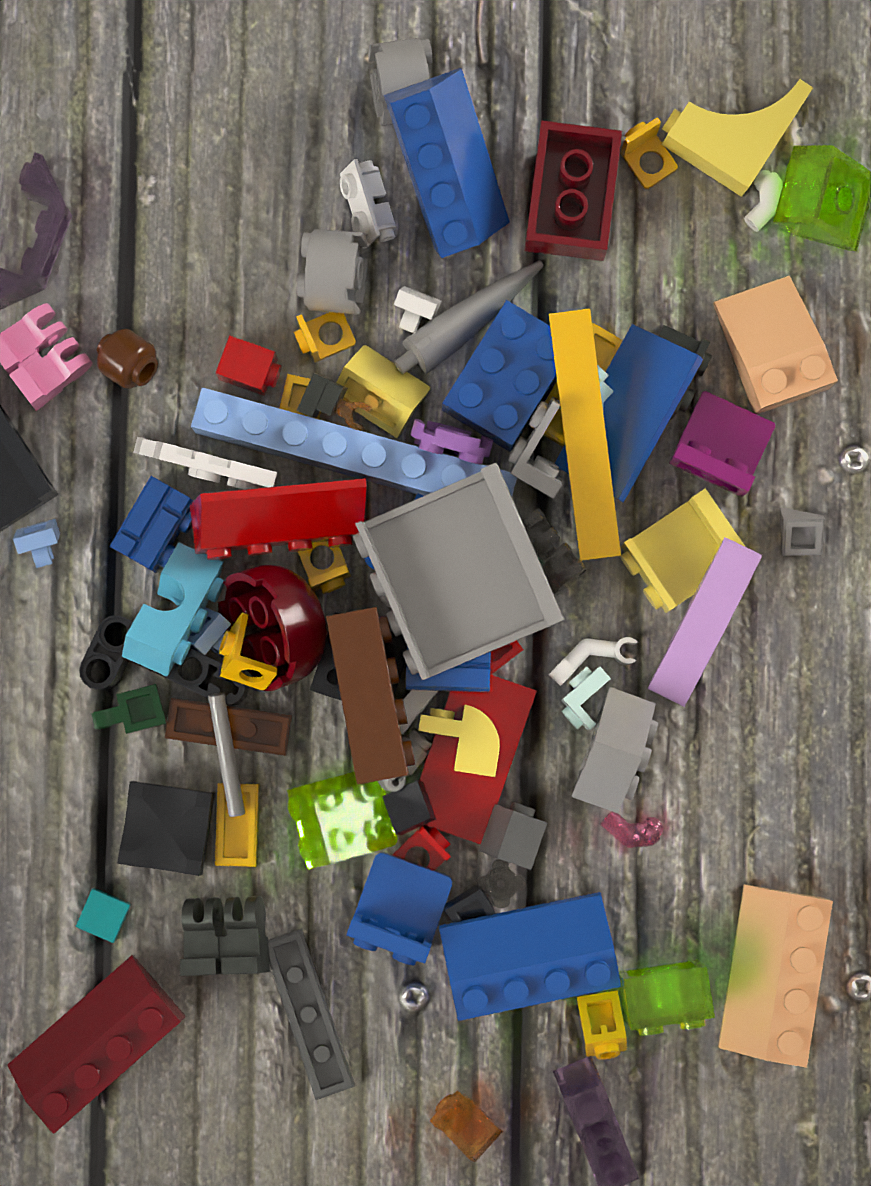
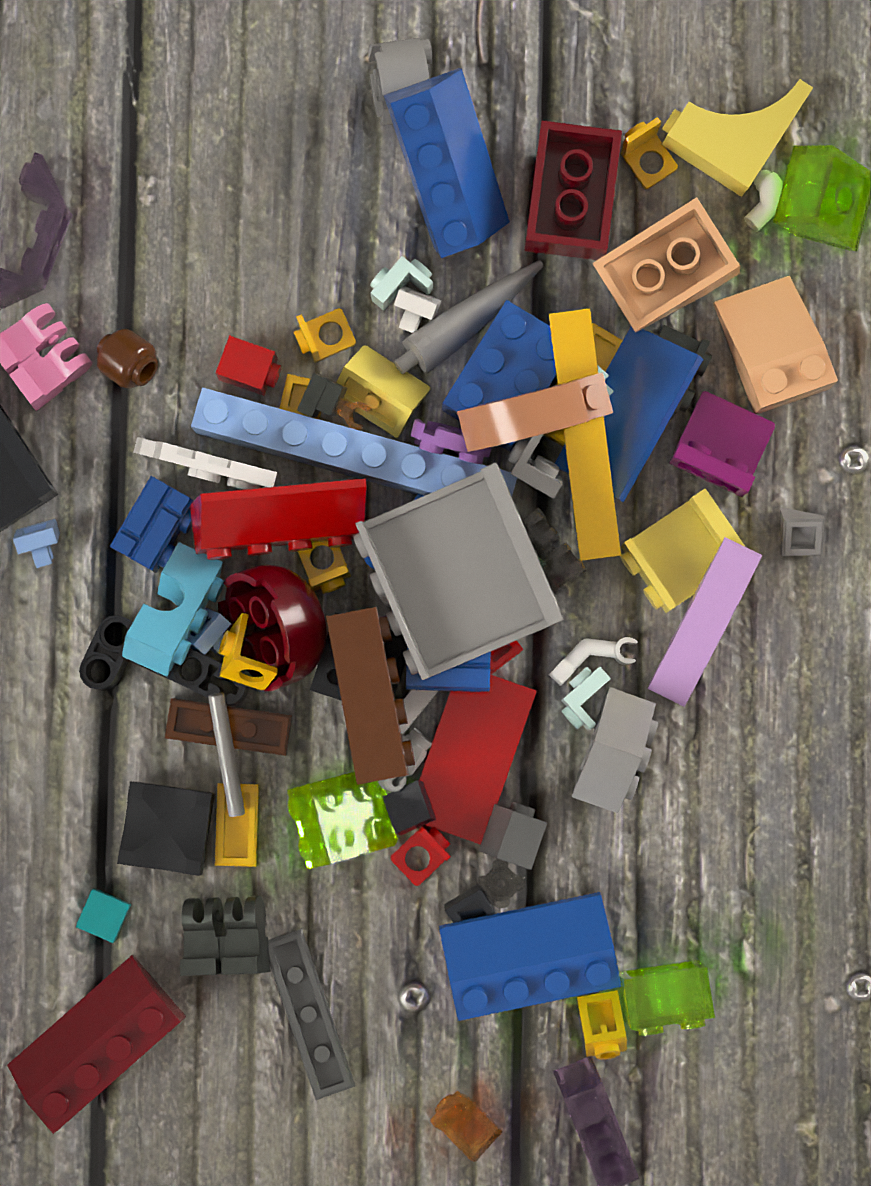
(137, 710): dark green plate -> none
(333, 271): light grey brick -> none
(361, 185): white hinge -> none
(388, 282): none -> light aqua bracket
(400, 908): blue bracket -> none
(477, 737): light yellow brick -> none
(535, 412): none -> nougat arch
(633, 835): clear pink arm -> none
(667, 266): none -> light nougat slope
(775, 975): light nougat slope -> none

